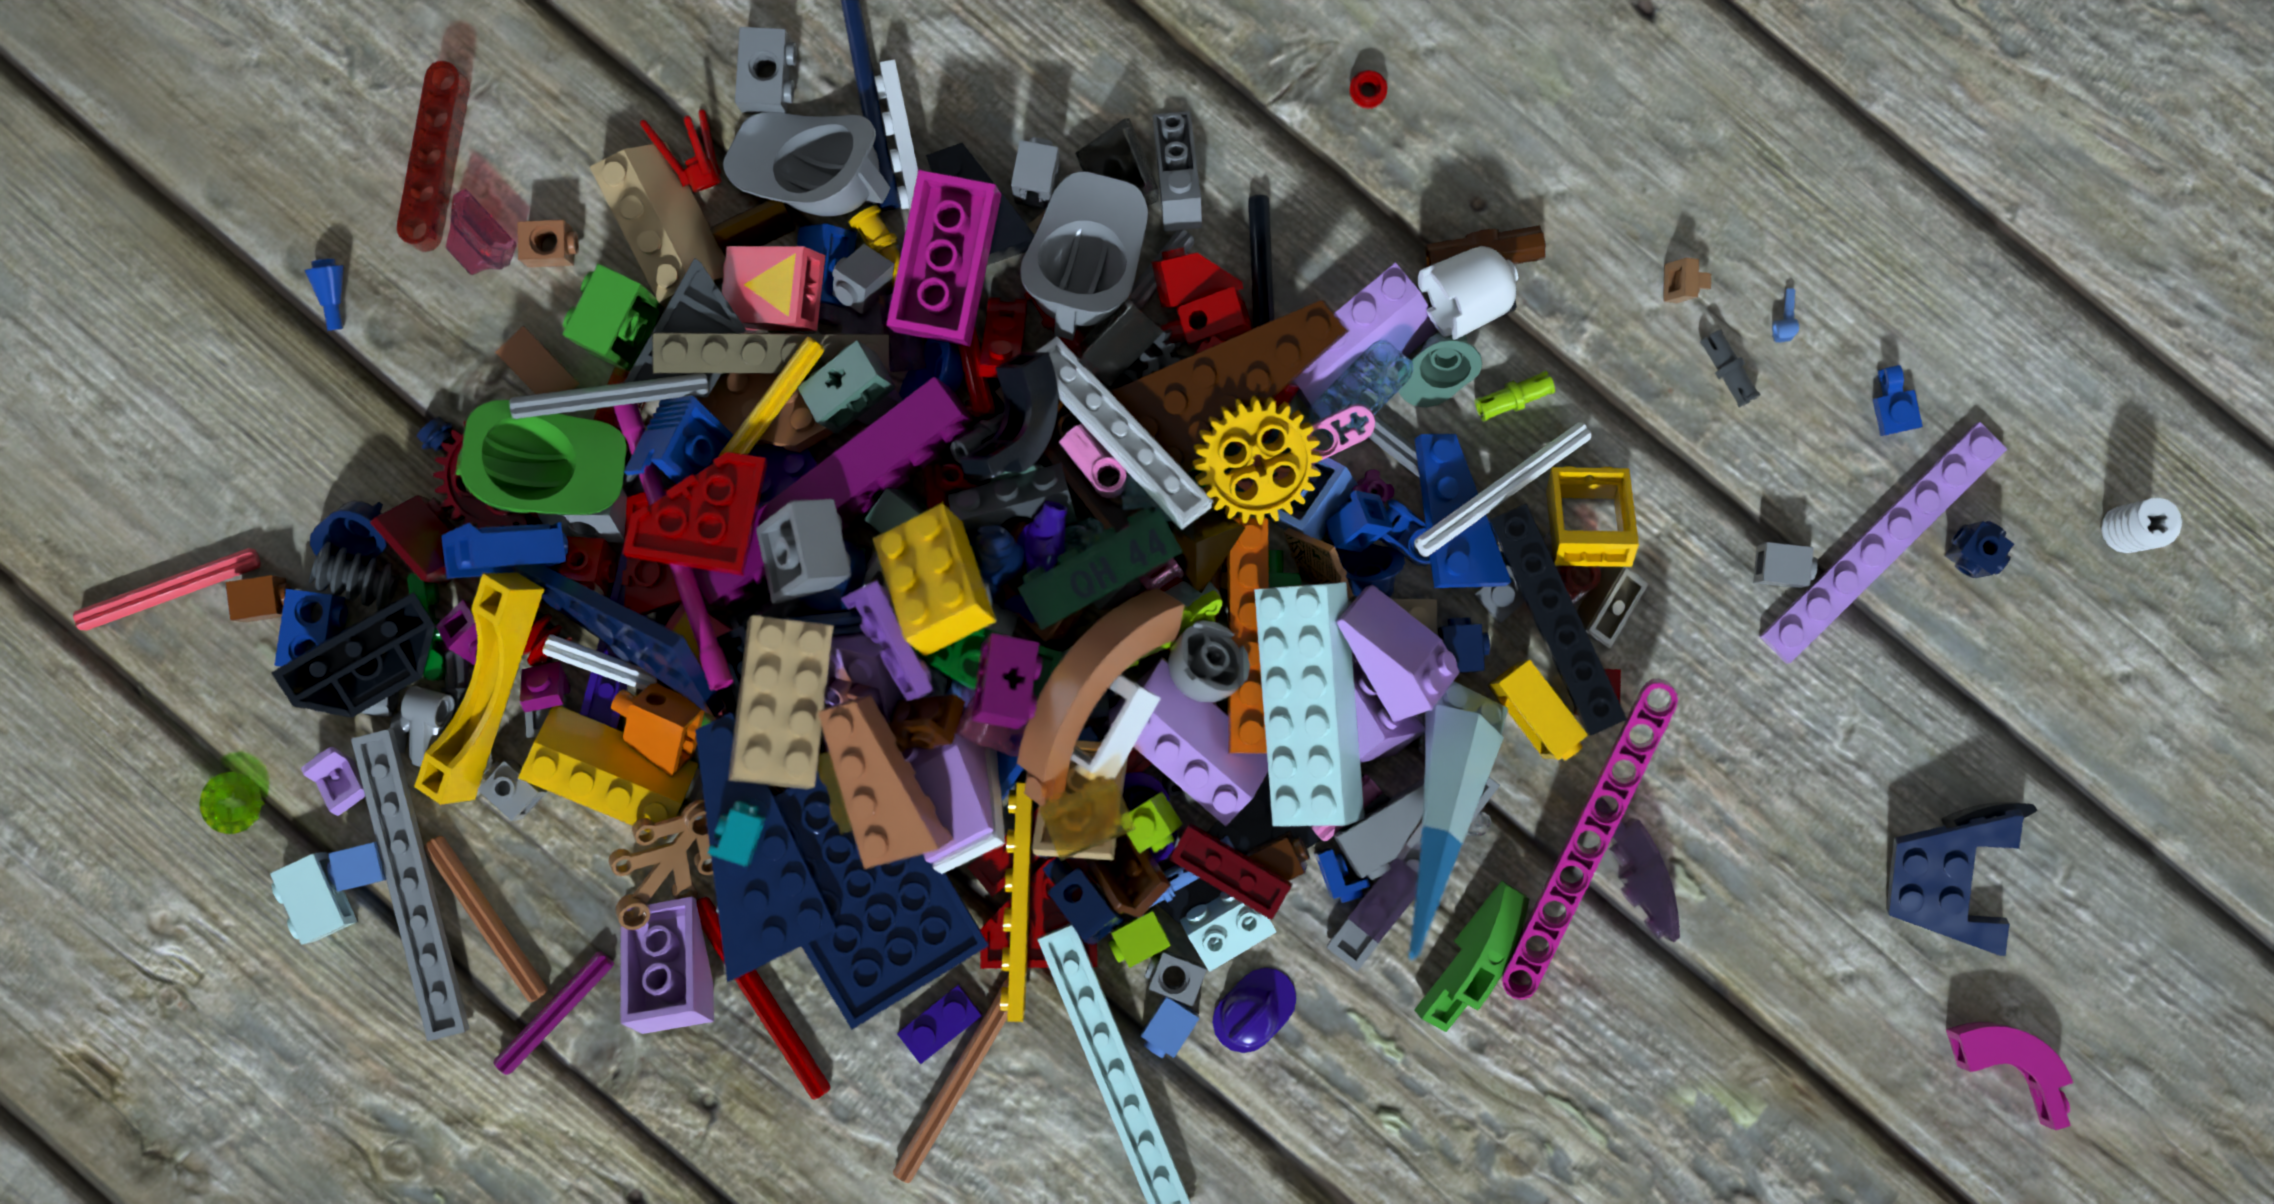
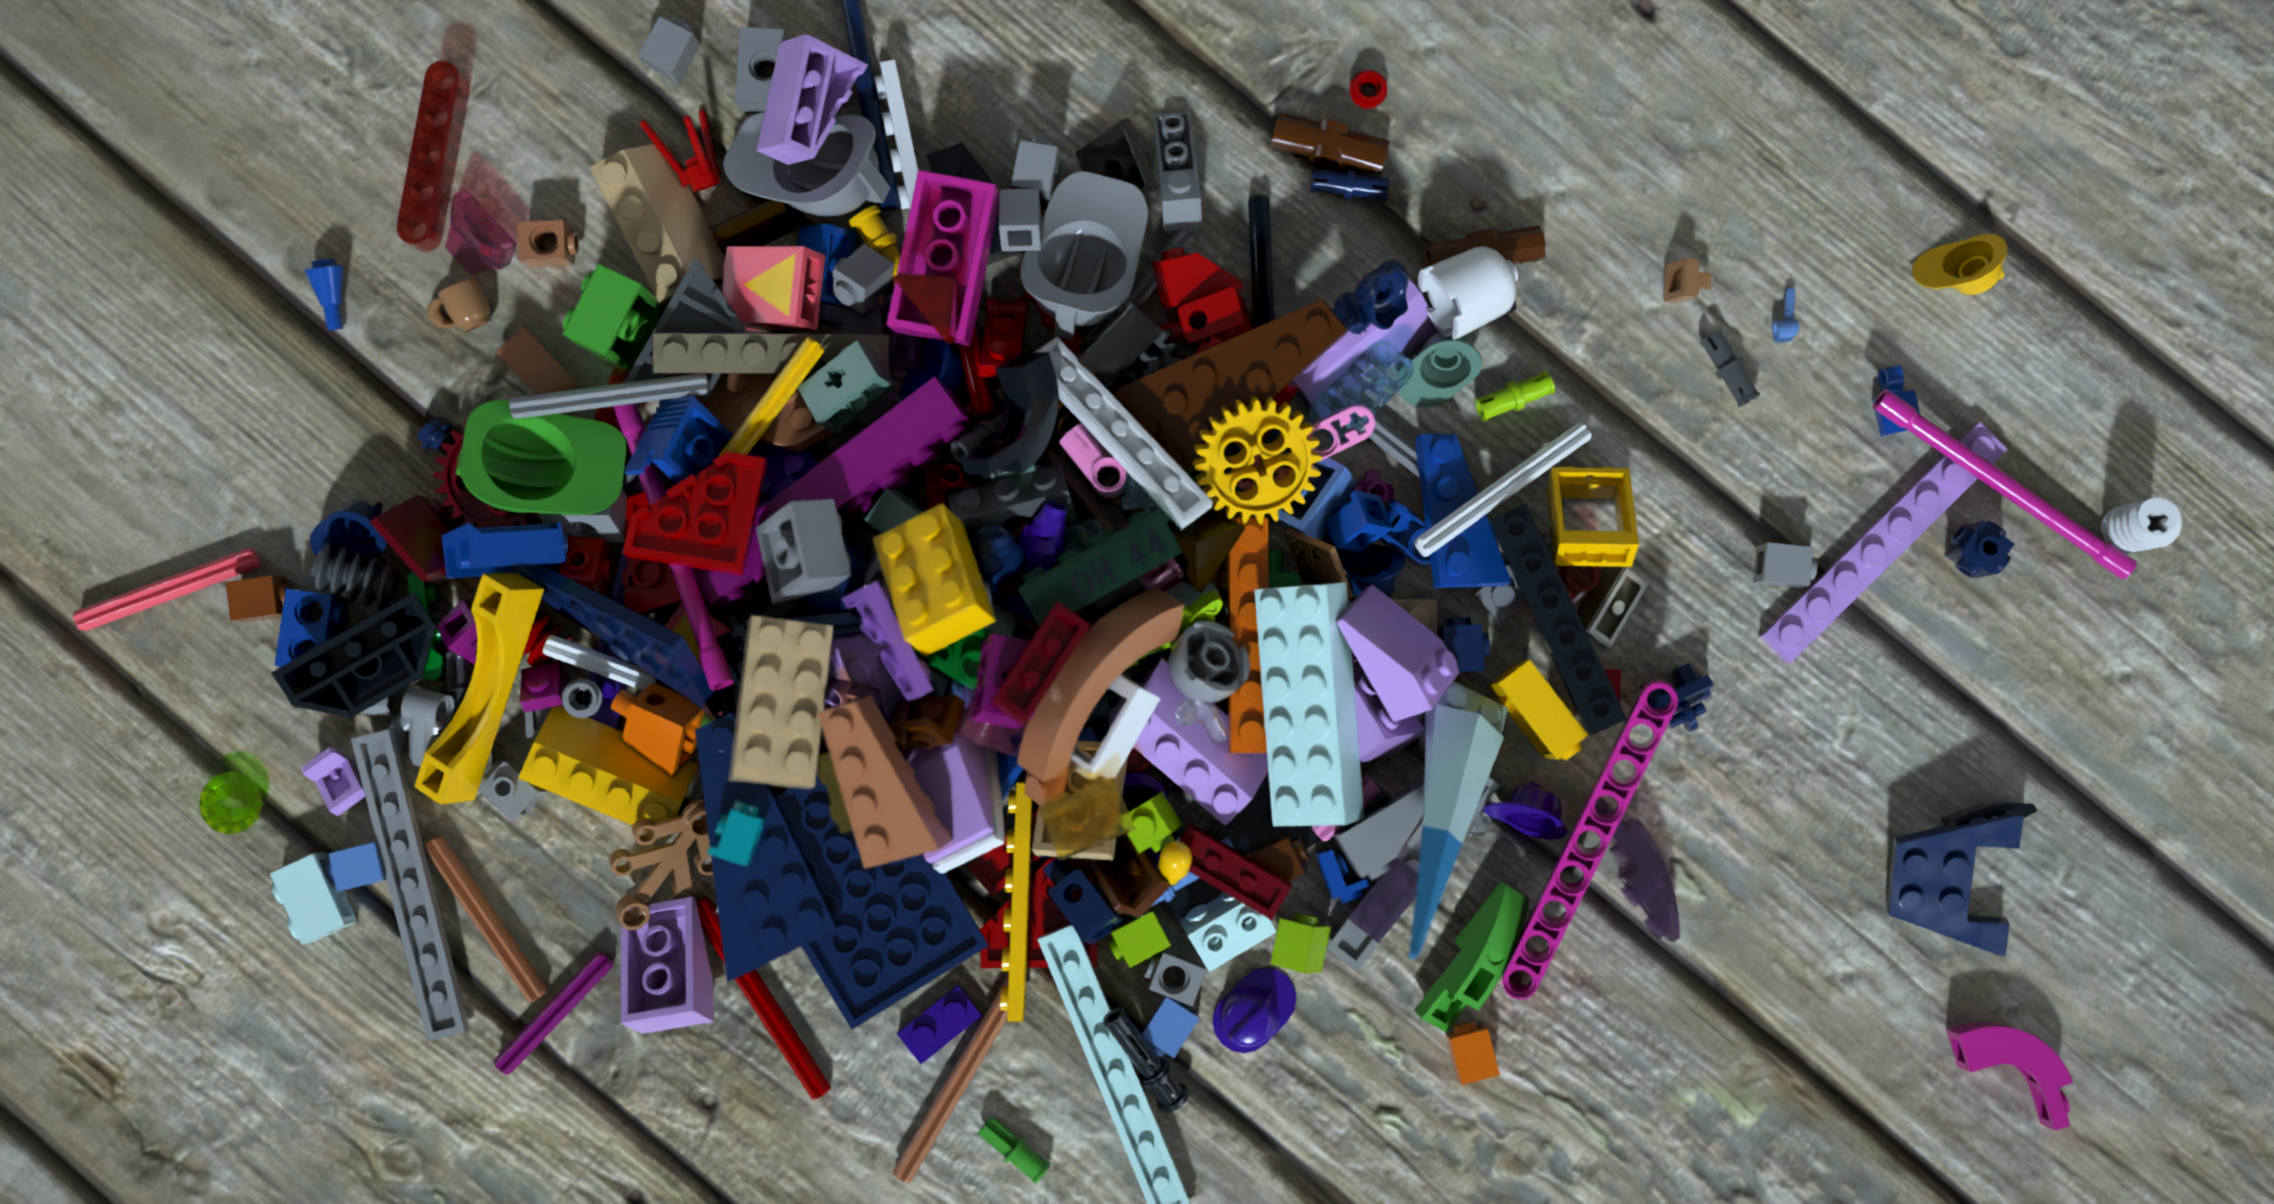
(464, 304): none -> medium nougat piece
(572, 698): none -> light grey cone
(669, 48): none -> light grey brick
(804, 97): none -> lavender wedge
(936, 299): none -> clear red slope
(1014, 1149): none -> bright green axle
(1020, 219): none -> light grey brick
(1040, 664): none -> dark red plate
(1153, 1070): none -> black pin
(1175, 861): none -> yellow cylinder
(1204, 713): none -> clear arm
(1300, 943): none -> lime brick
(1330, 143): none -> reddish brown piece
(1349, 184): none -> dark blue pin
(1376, 300): none -> dark blue hair
(1472, 1052): none -> orange brick
(1531, 811): none -> dark purple piece
(1690, 691): none -> dark blue hips
(1907, 417): none -> dark pink piece
(1963, 265): none -> yellow piece

